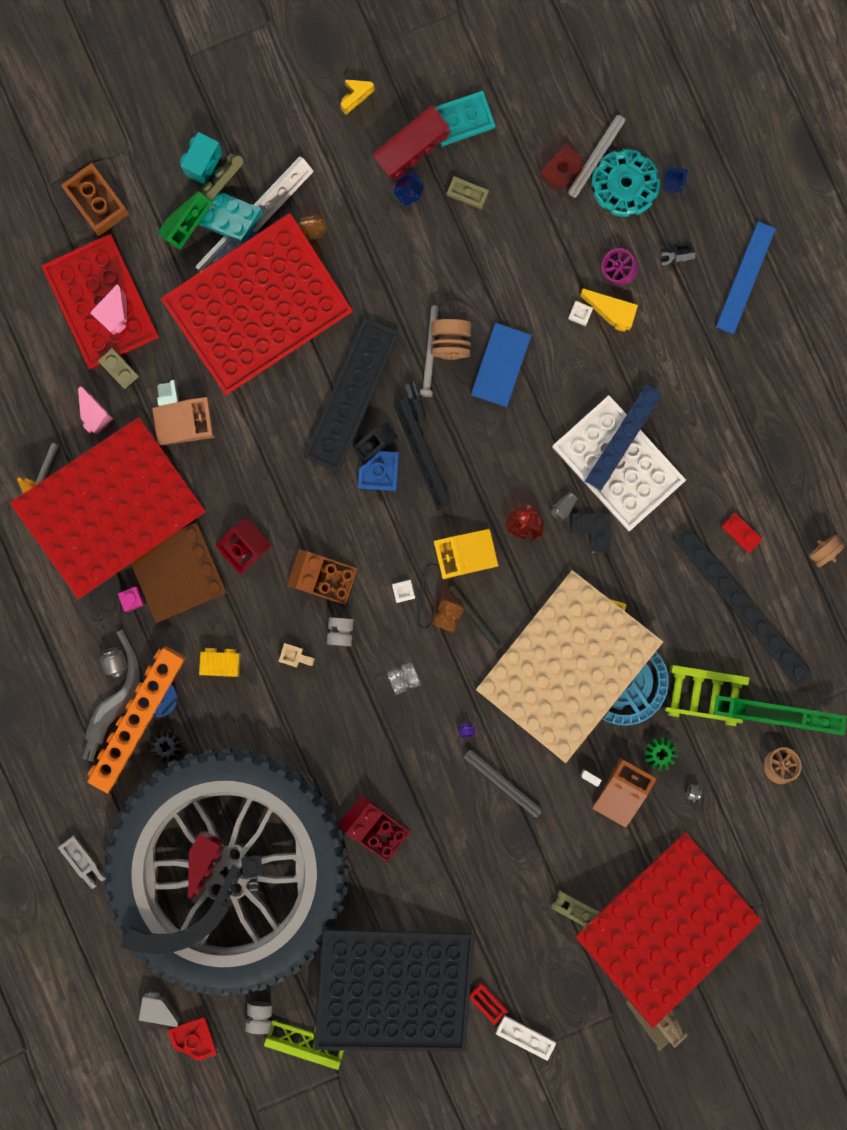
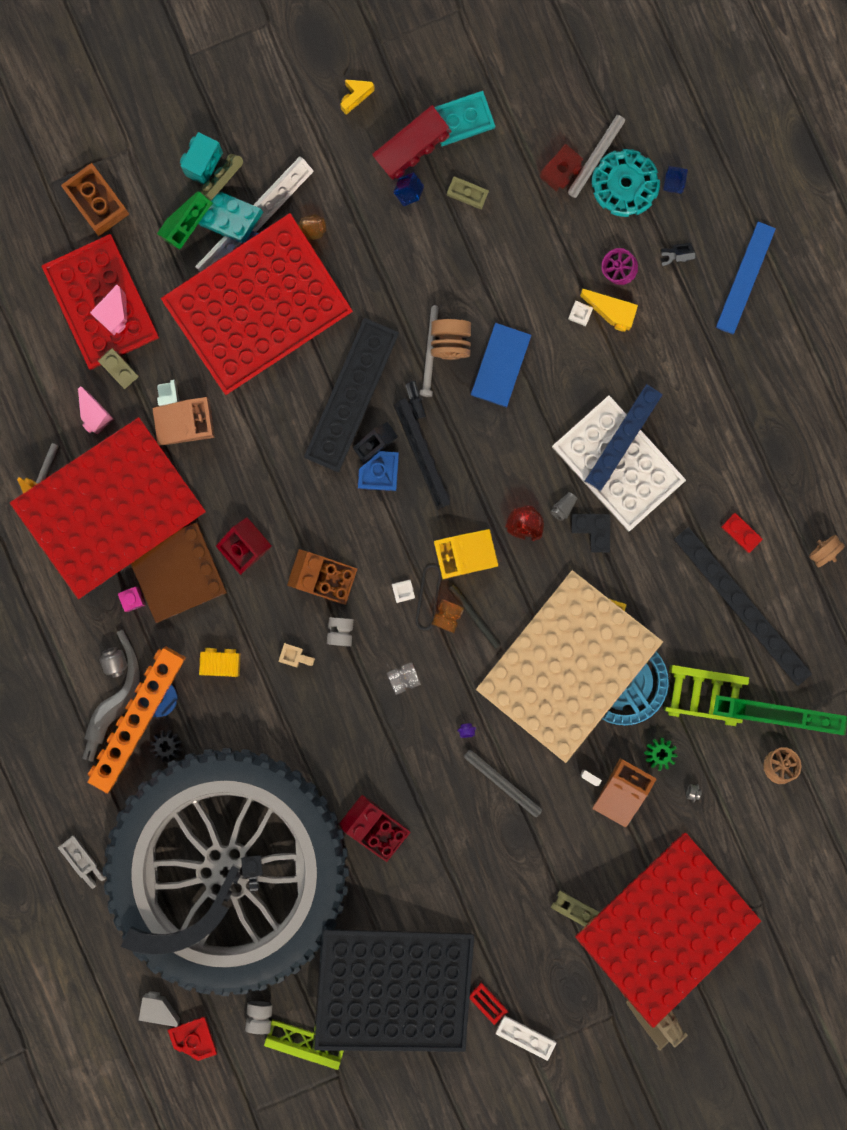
(201, 855): dark red slope -> none

